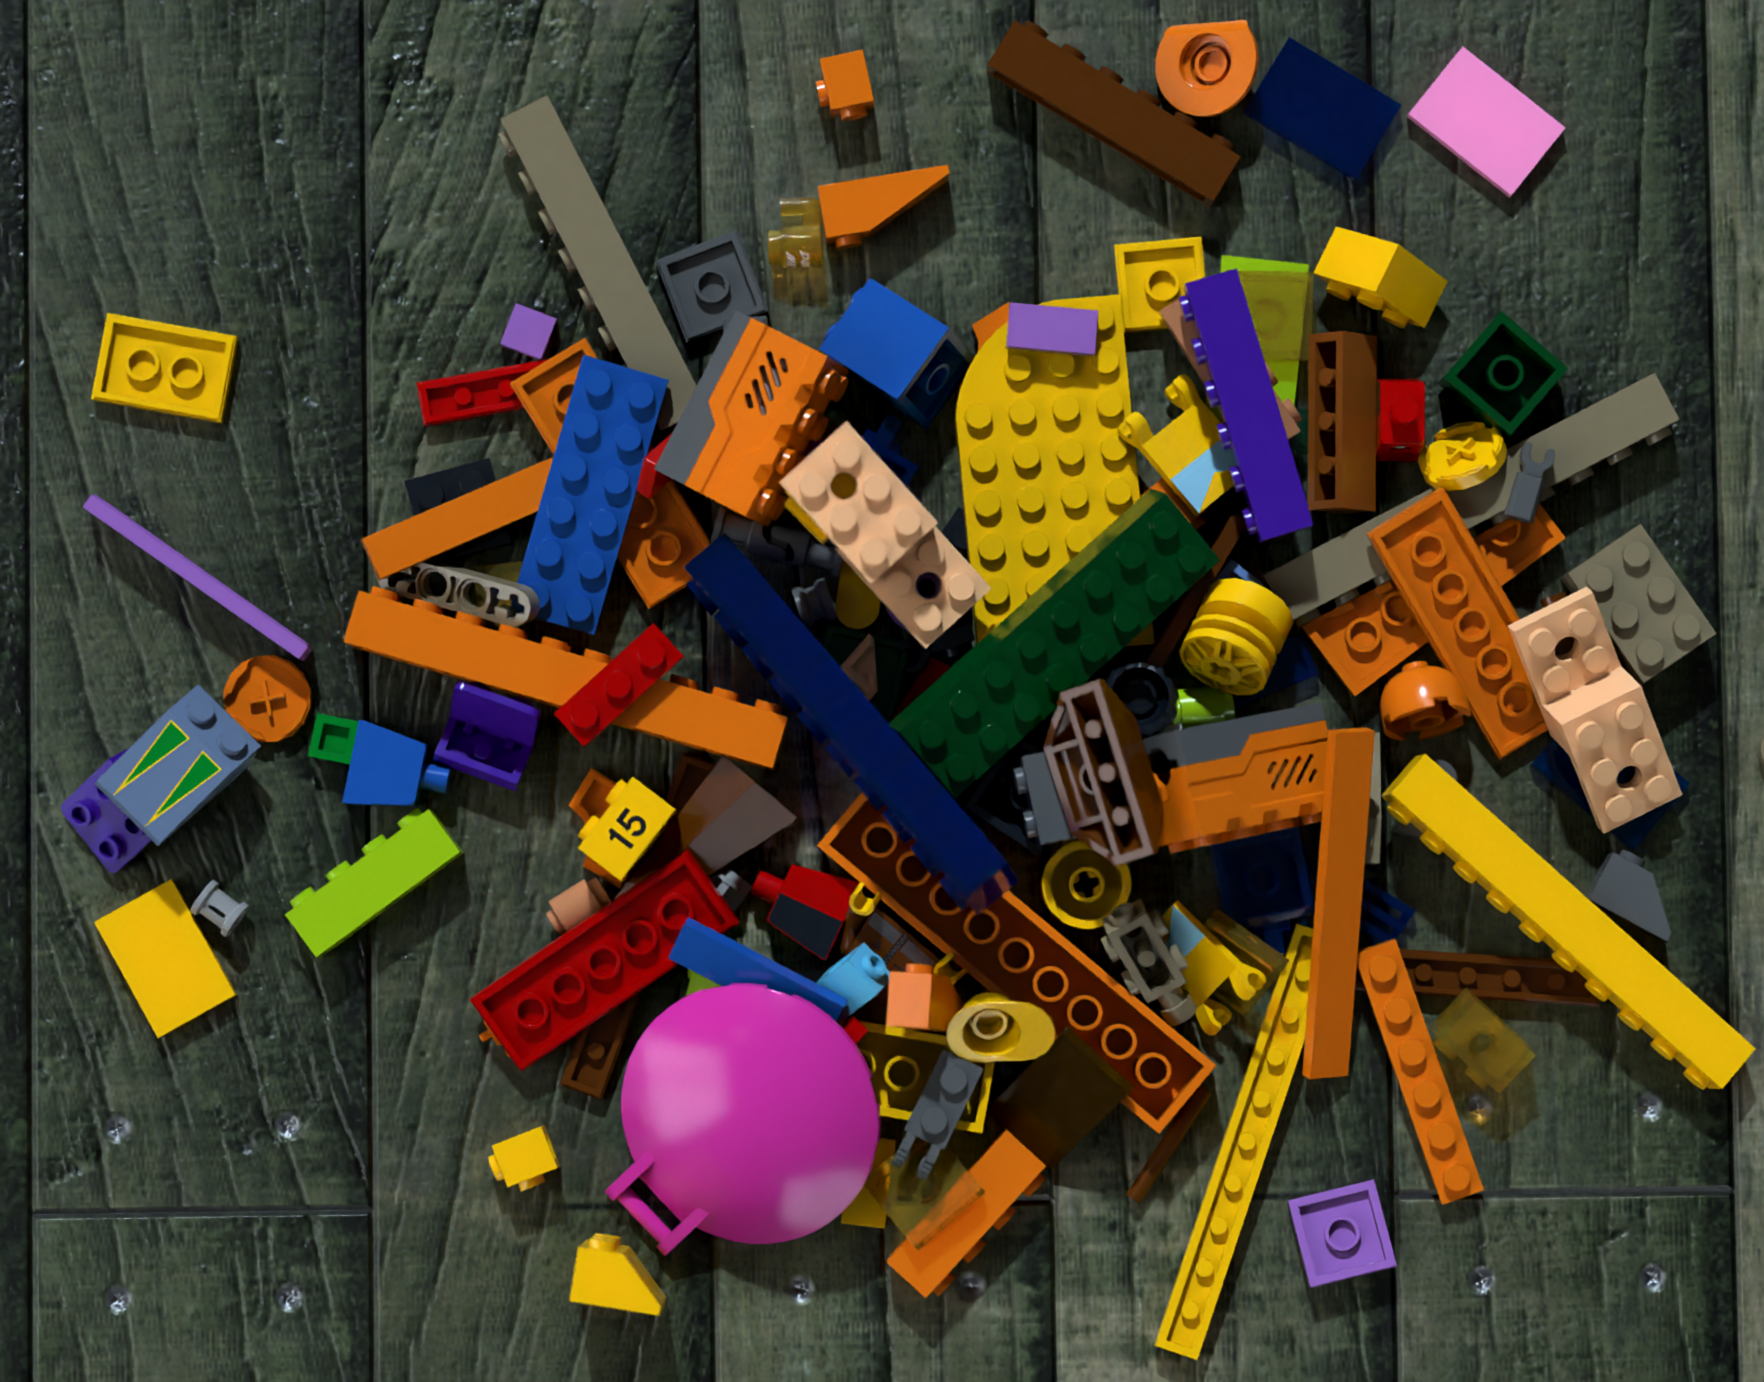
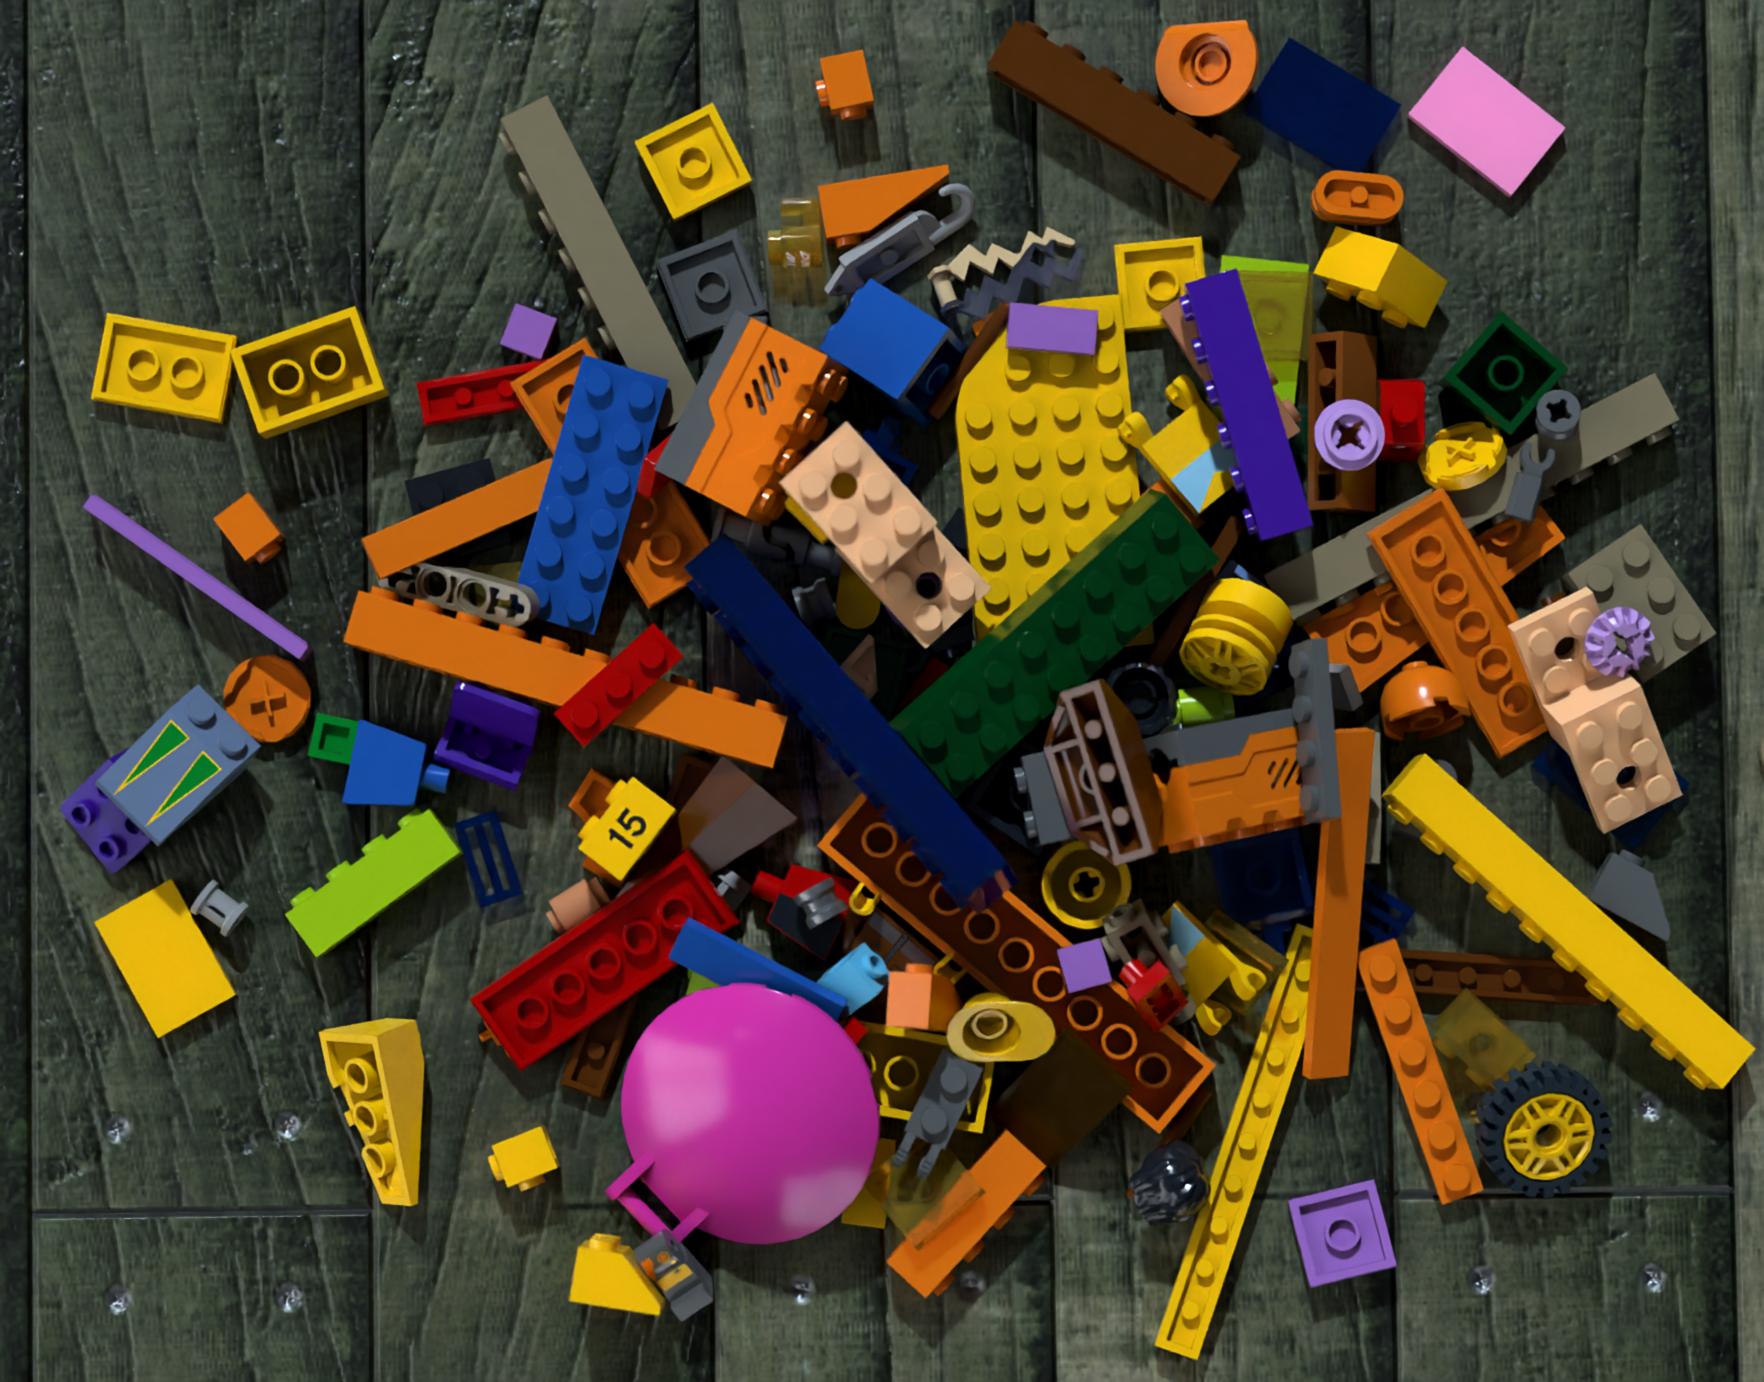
(250, 530): none -> orange brick
(309, 372): none -> yellow brick
(383, 1082): none -> yellow wedge
(500, 894): none -> clear blue tile
(675, 1273): none -> dark grey leg
(693, 162): none -> yellow plate
(820, 903): none -> flat silver wheel
(899, 244): none -> light grey plate
(972, 356): none -> reddish brown bar
(1022, 269): none -> piece
(1084, 965): none -> medium lavender tile
(1153, 992): none -> red tile
(1170, 1184): none -> black hair
(1316, 731): none -> dark grey plate
(1344, 688): none -> dark grey tile
(1357, 198): none -> orange brick
(1369, 435): none -> lavender gear
(1526, 1104): none -> wheel
(1554, 424): none -> dark grey wheel
(1601, 641): none -> lavender gear

